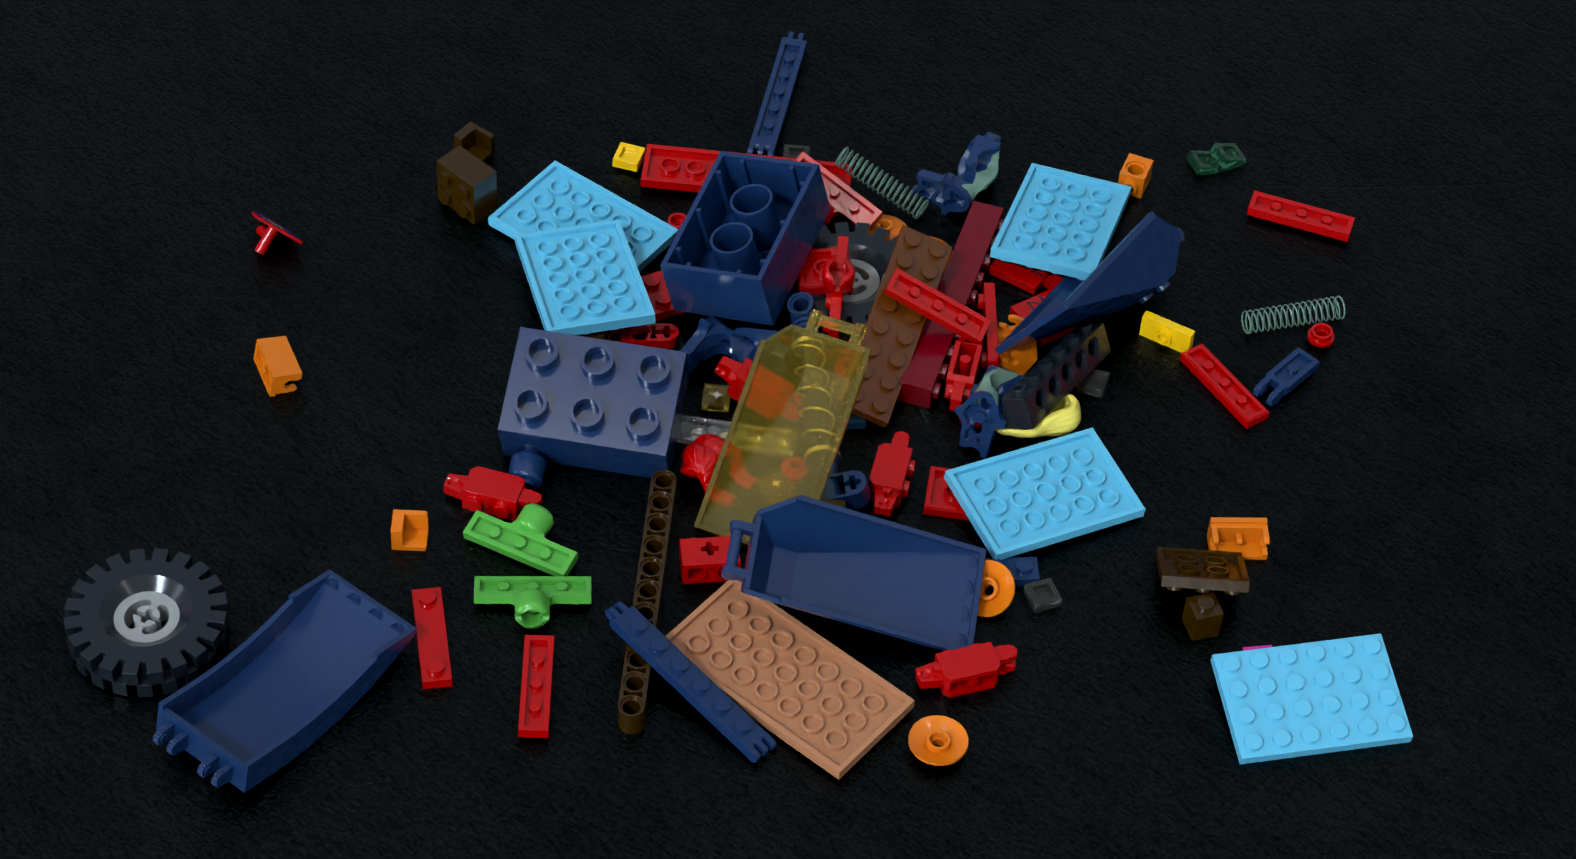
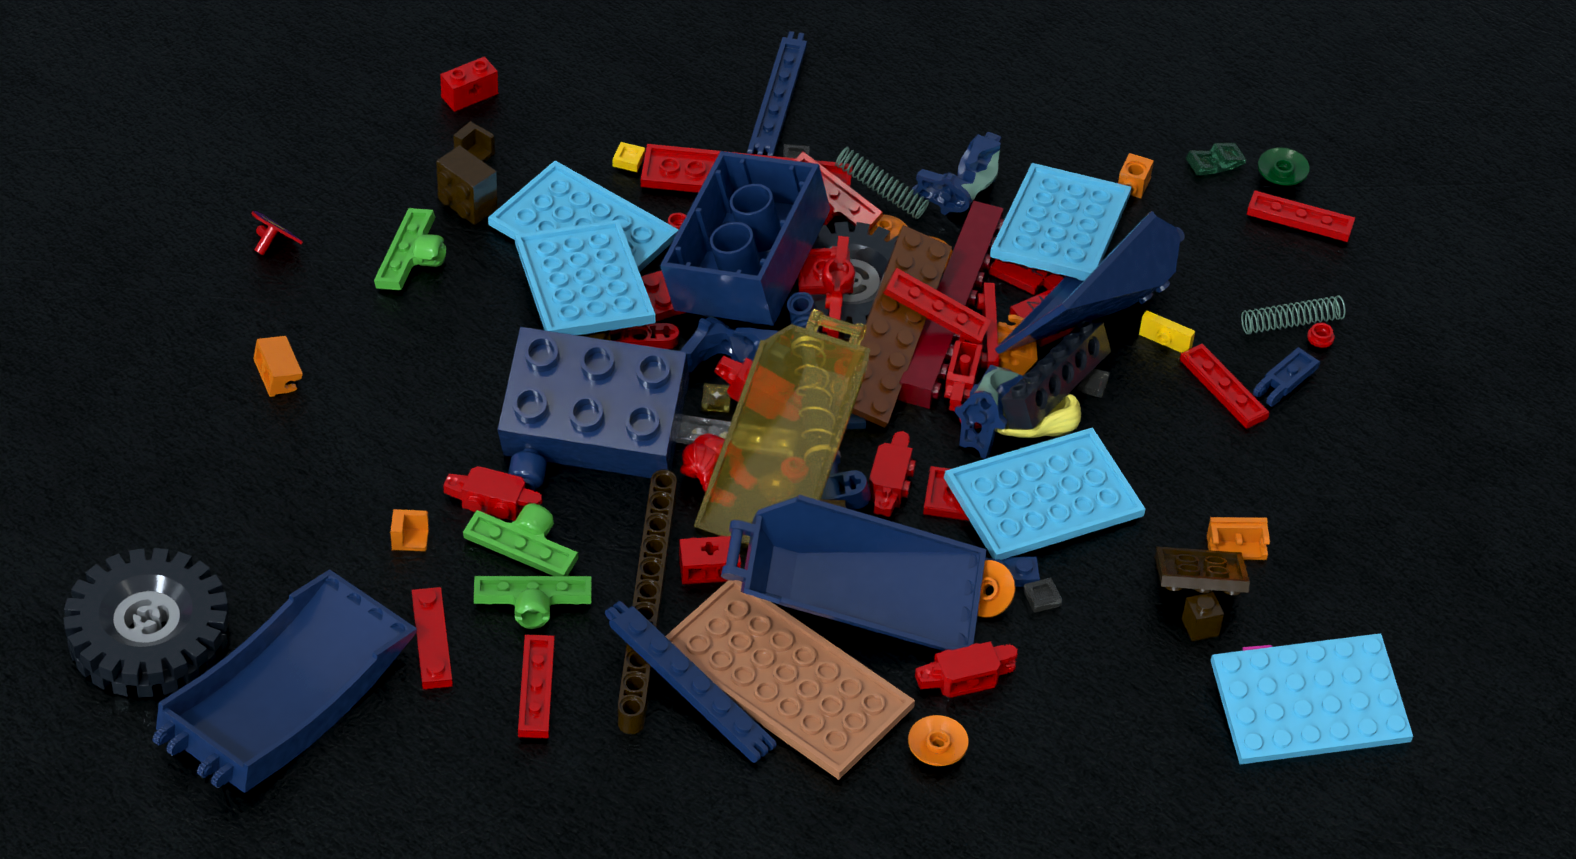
(409, 248): none -> bright green plate
(469, 84): none -> red brick
(1283, 166): none -> dark green dish

